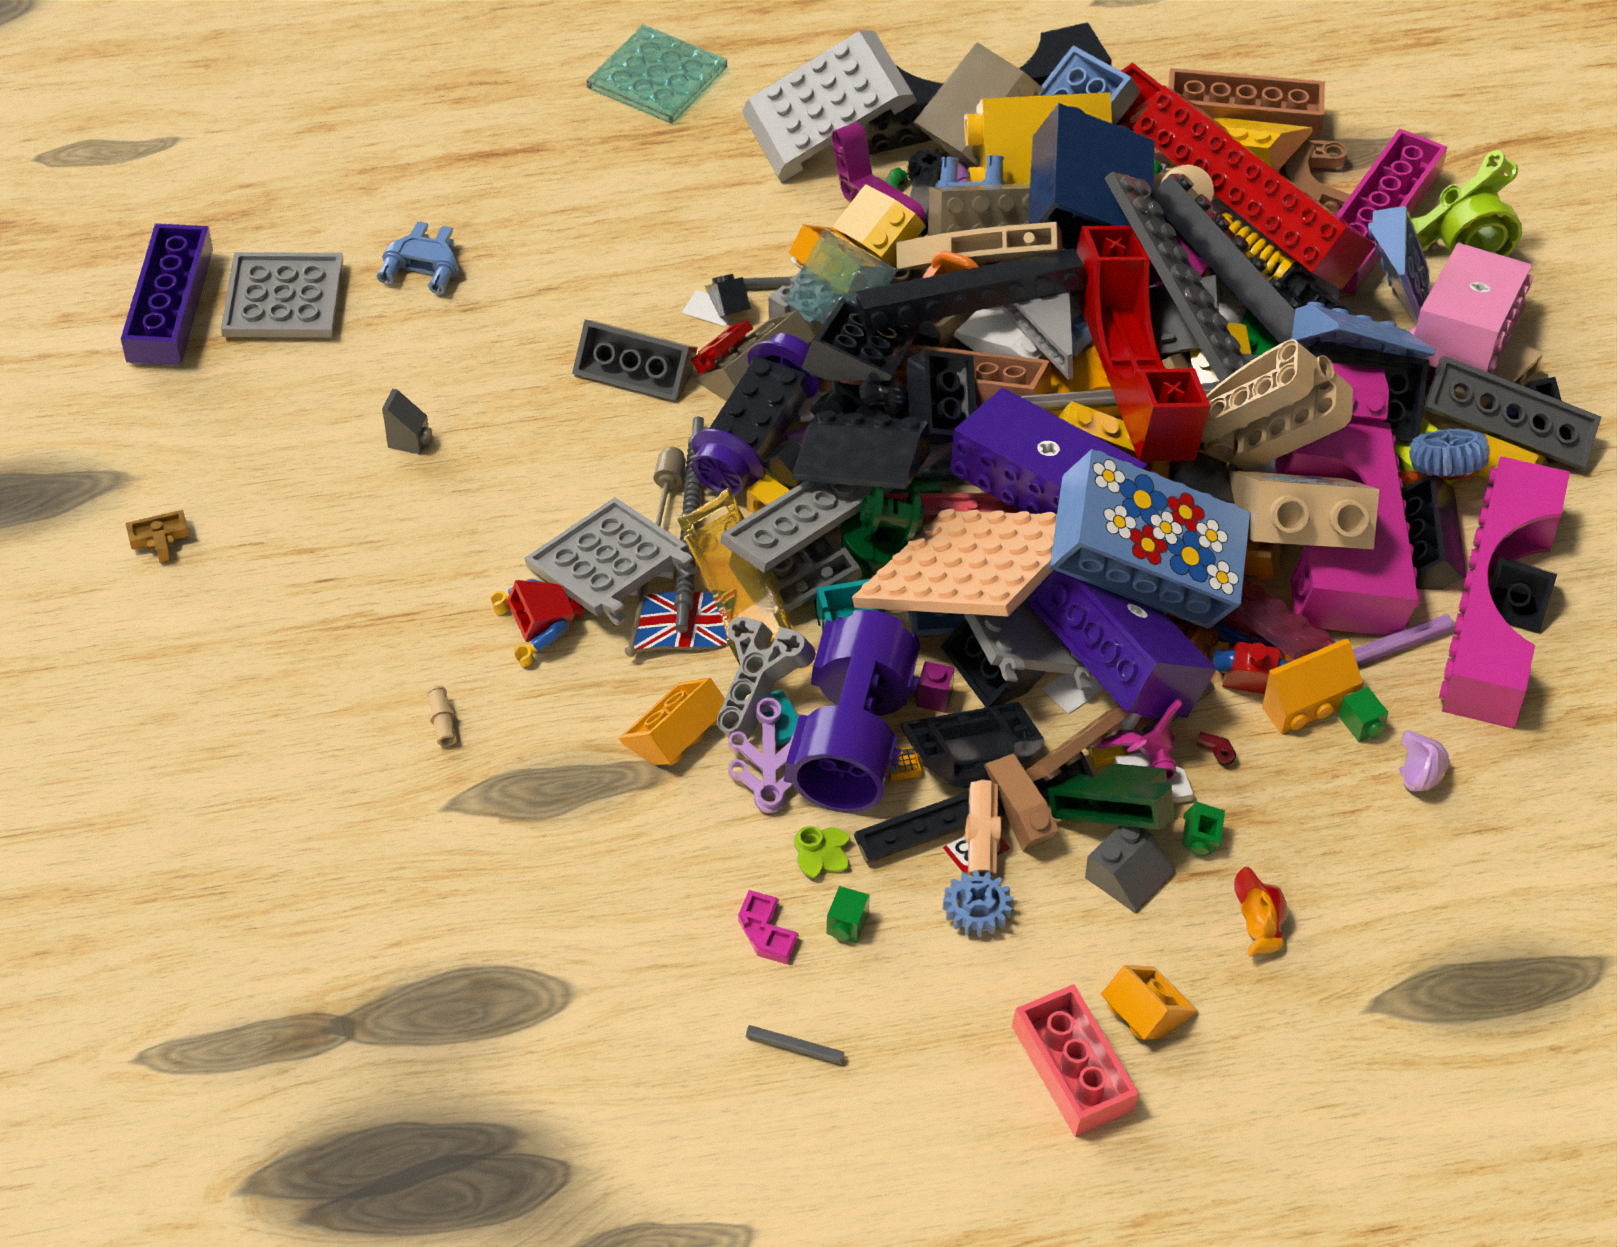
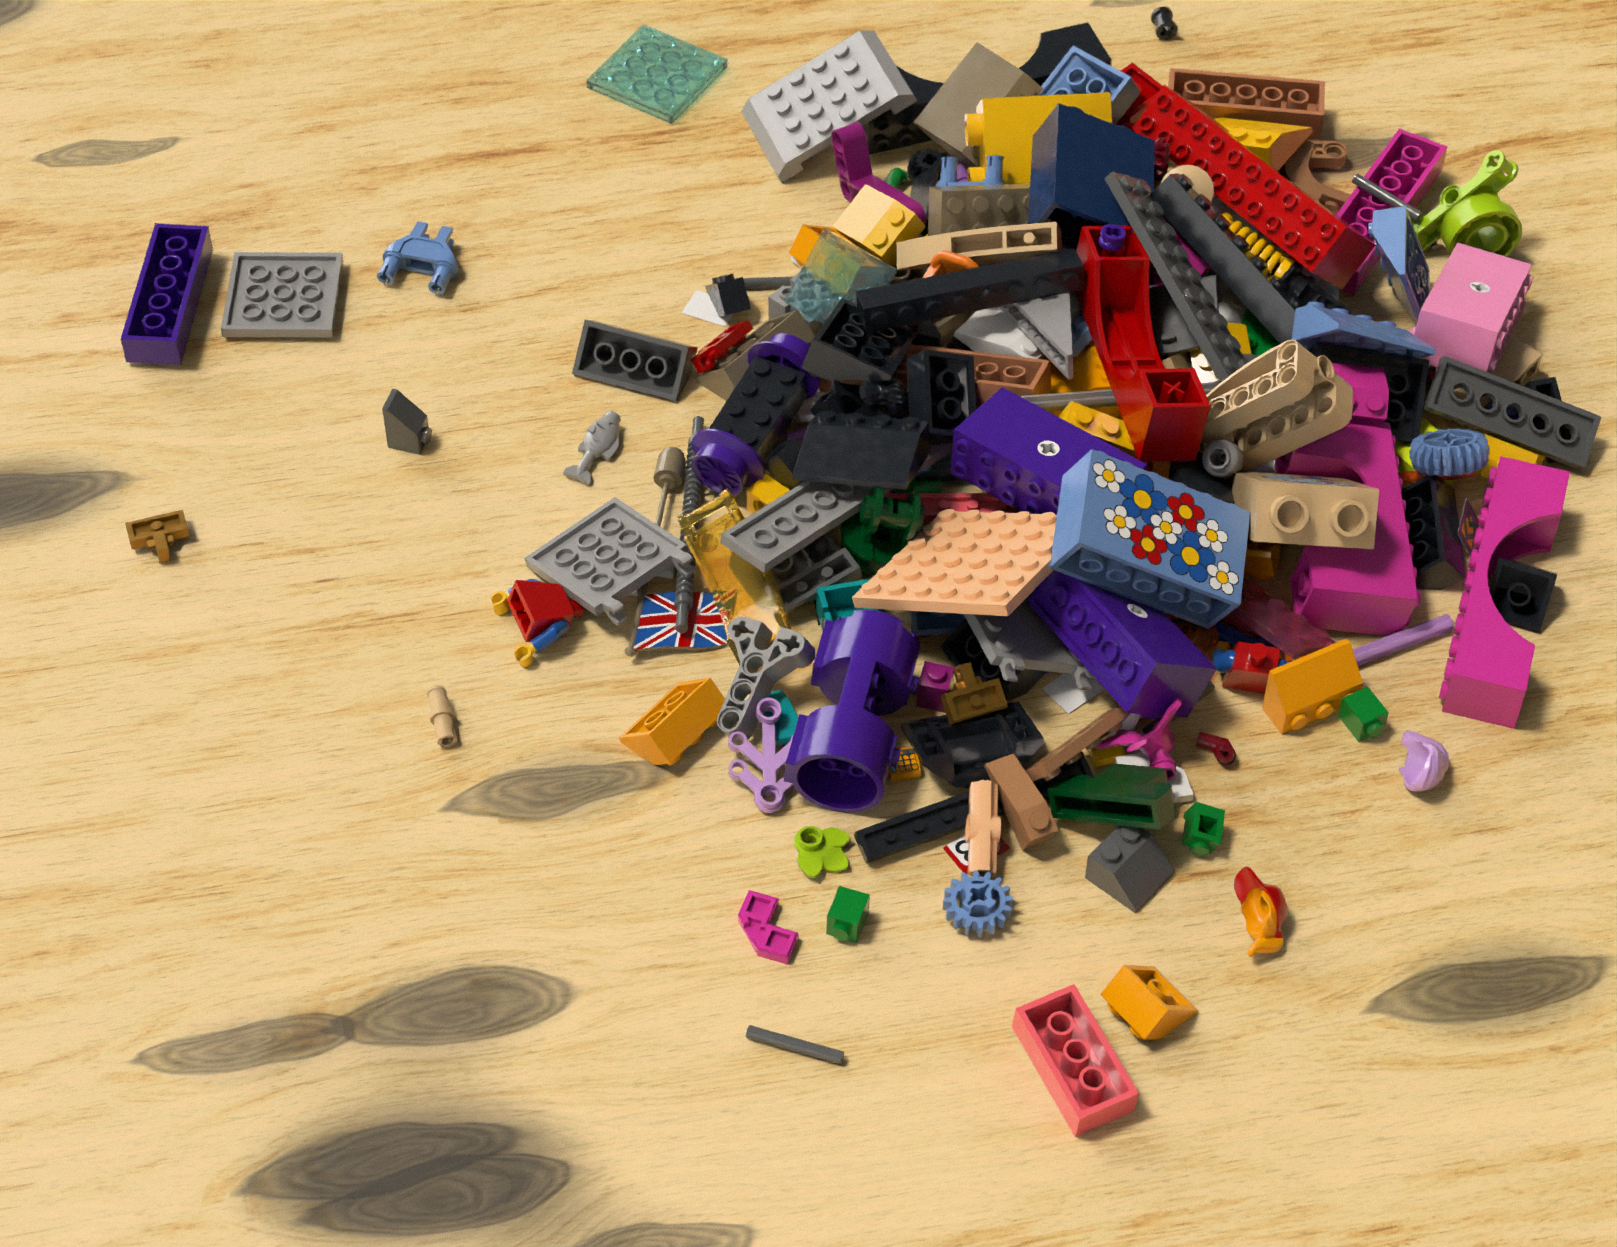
(599, 441): none -> light grey animal
(972, 696): none -> pearl gold hinge
(1112, 237): none -> dark purple bush
(1161, 158): none -> dark red gear
(1165, 26): none -> black bush
(1213, 458): none -> light grey head
(1385, 196): none -> dark grey bar
(1468, 526): none -> sticker

